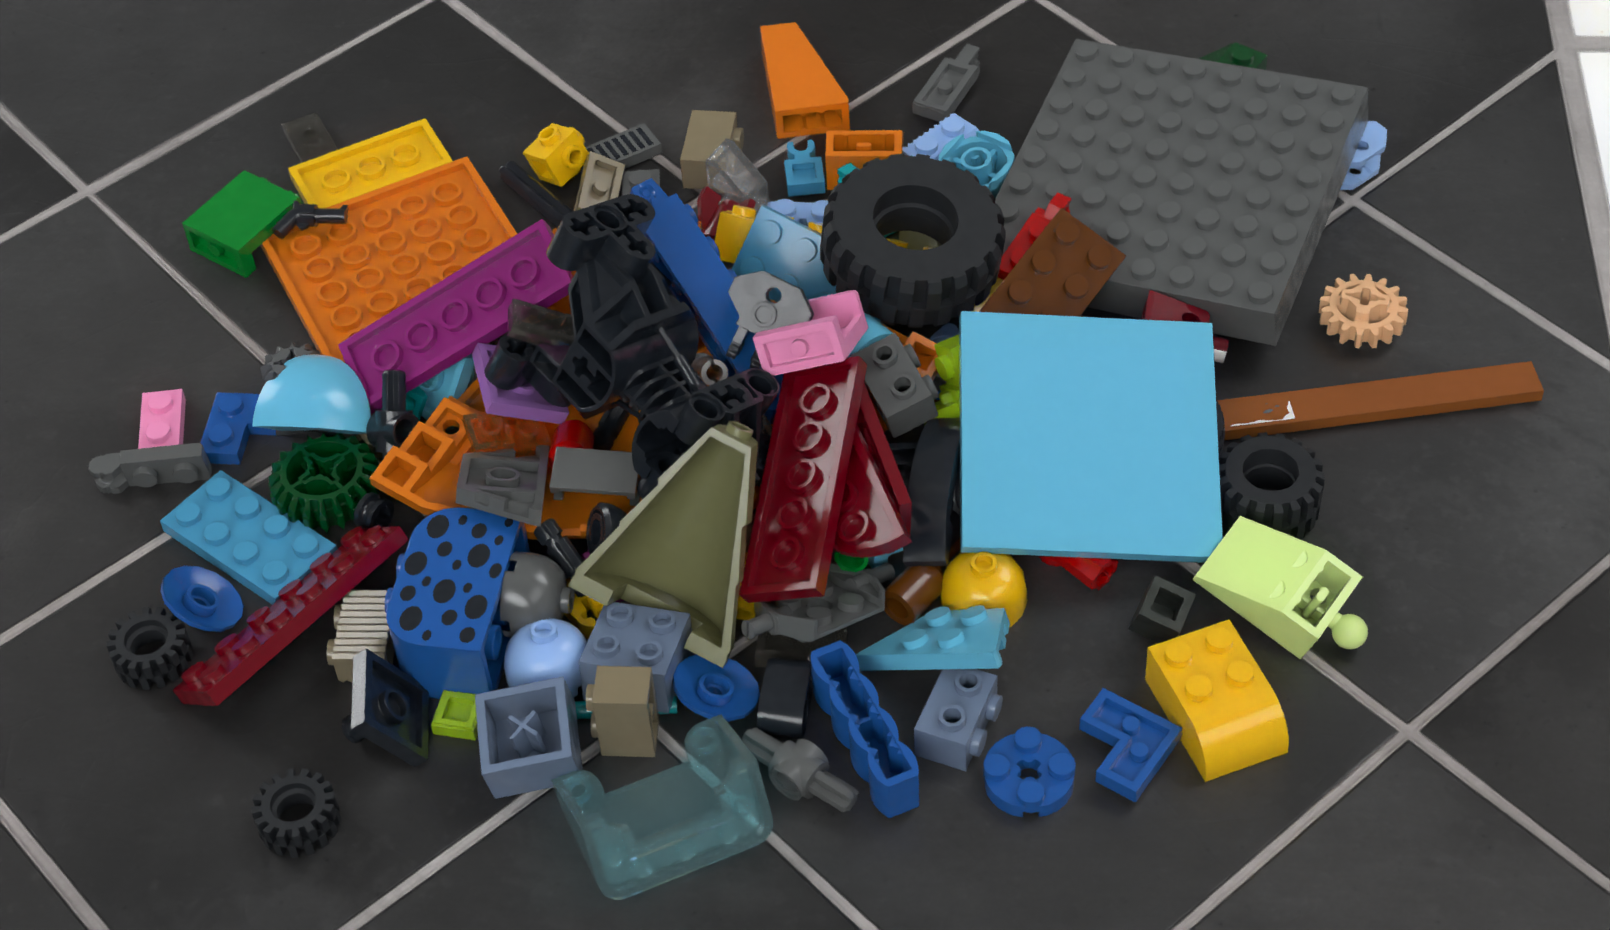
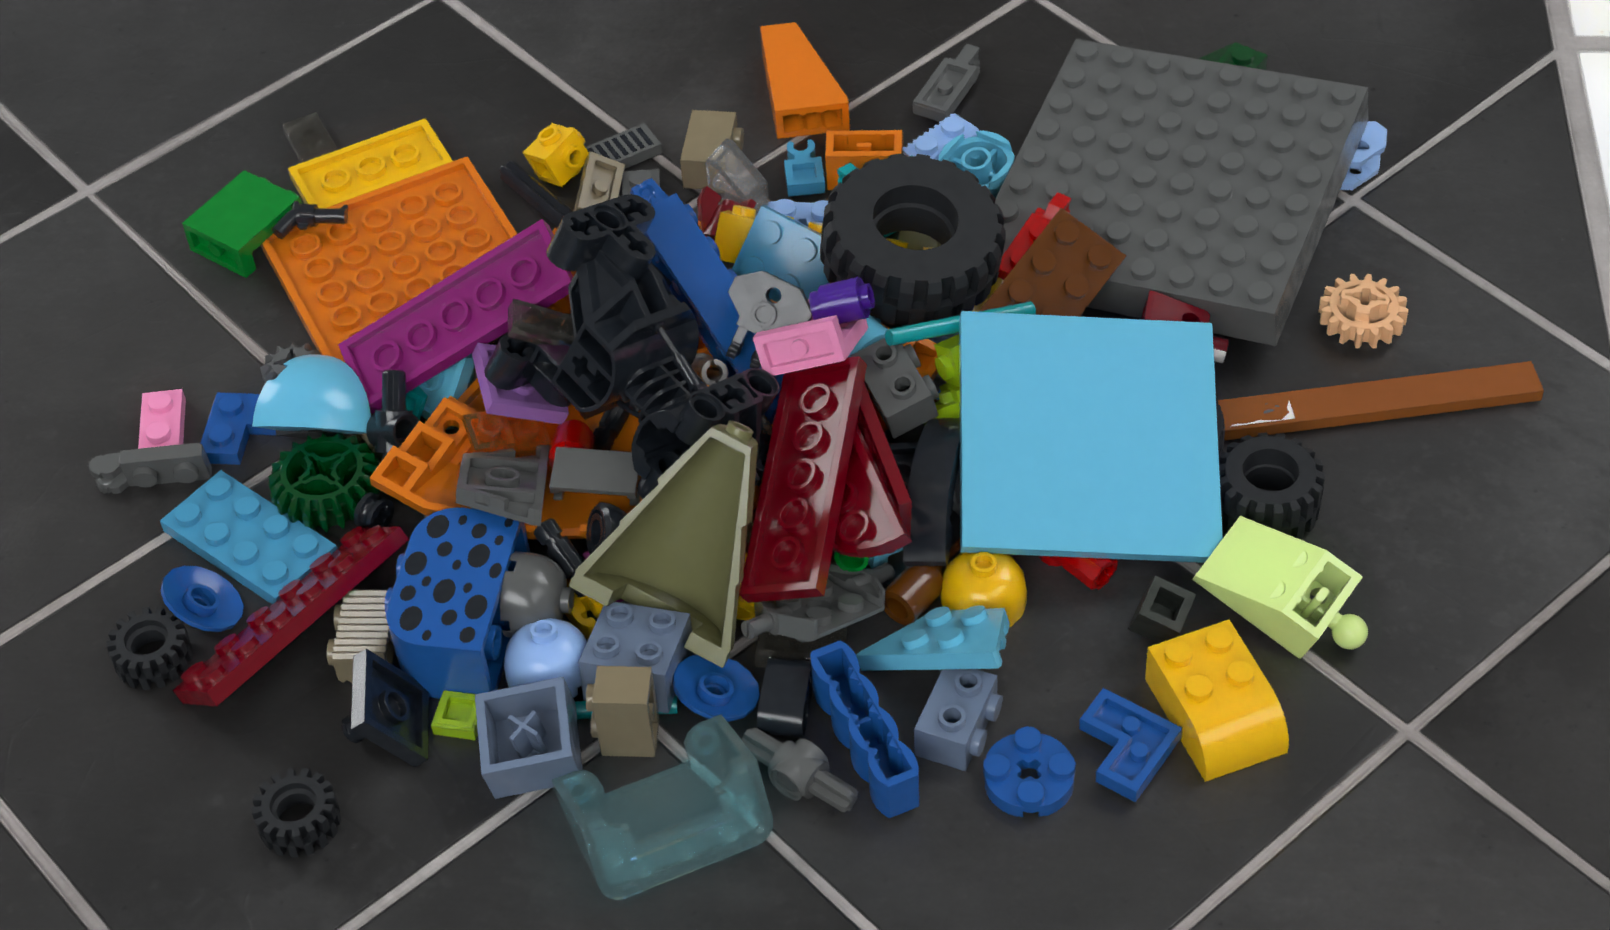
(845, 298): none -> dark purple brick
(944, 326): none -> teal bar

